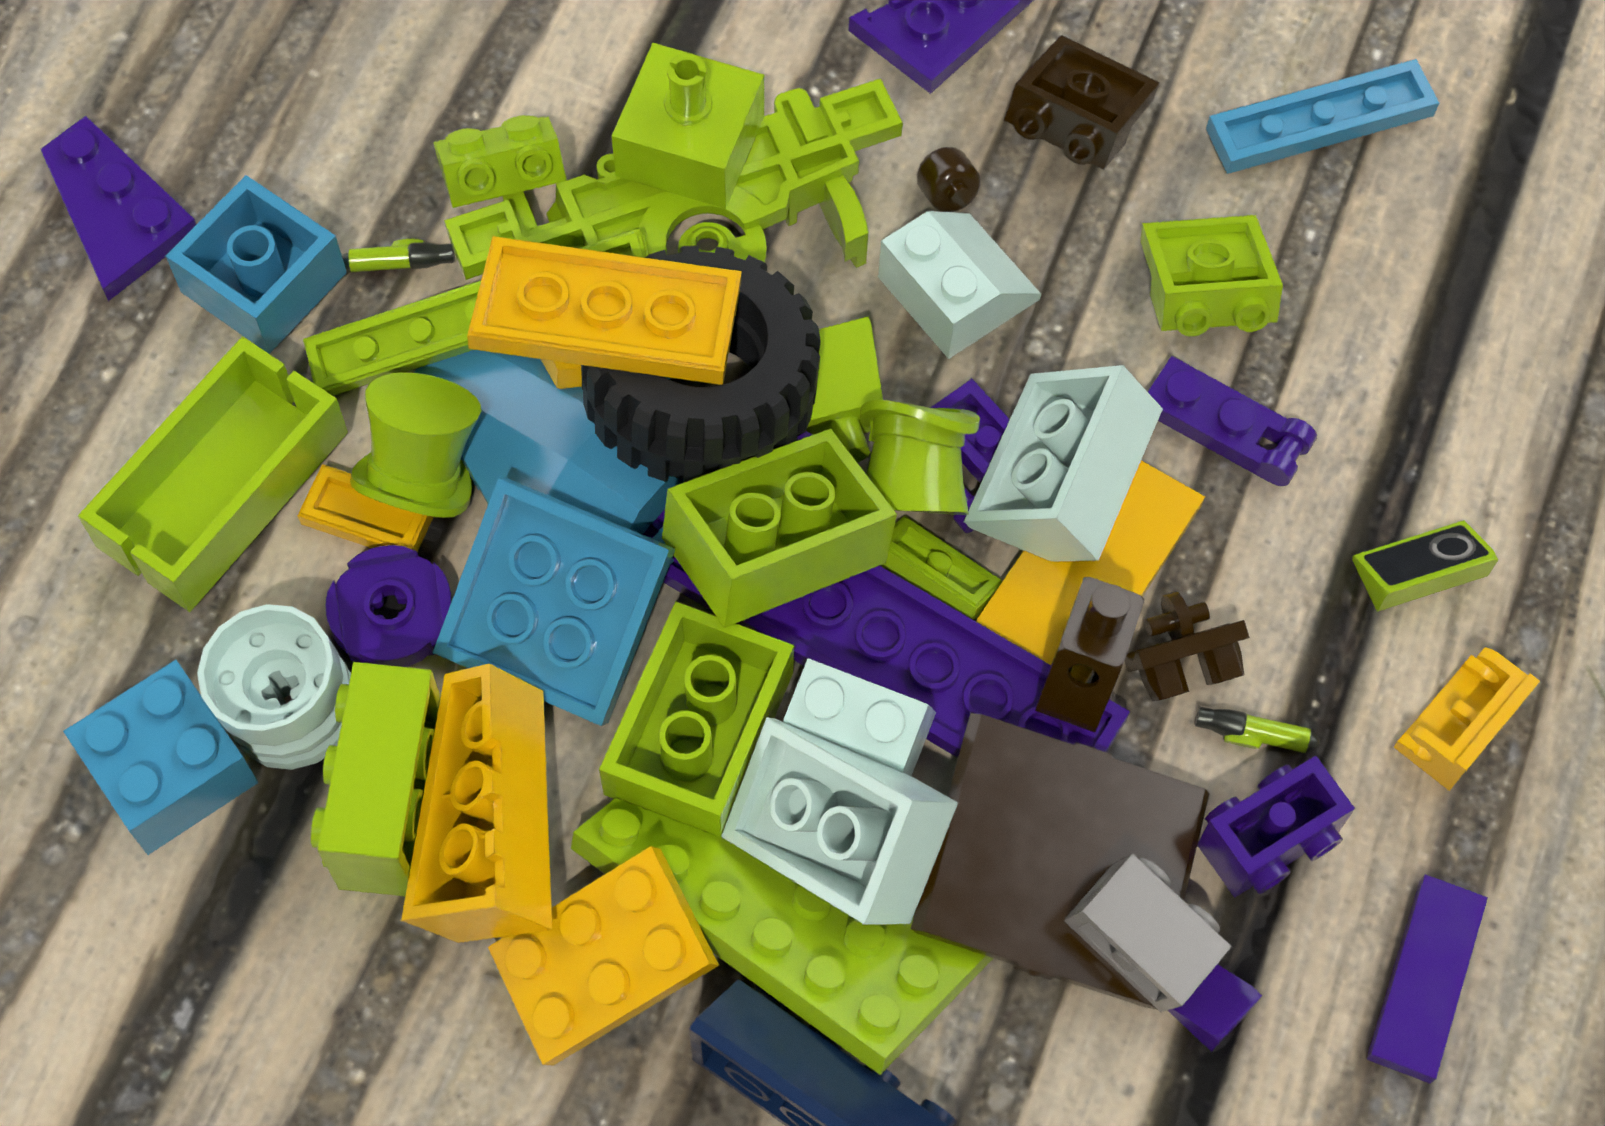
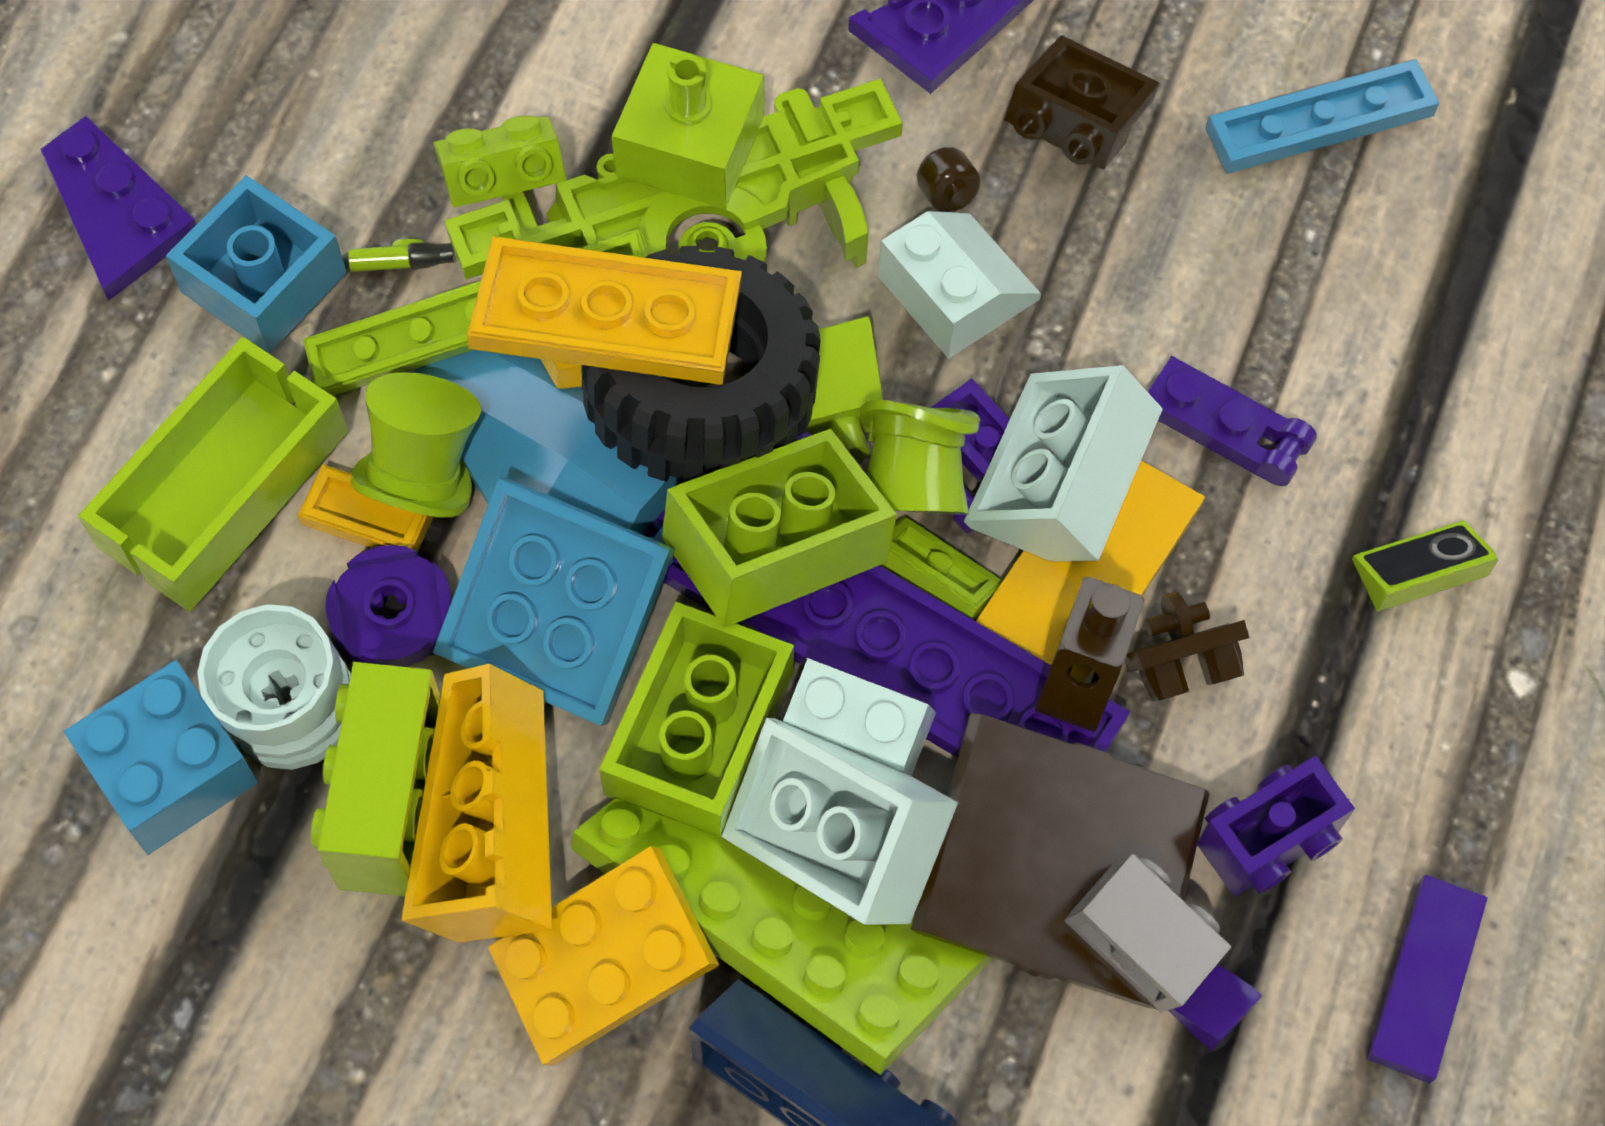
(1211, 274): lime plate -> none
(1254, 731): piece -> none
(1466, 716): yellow hinge -> none

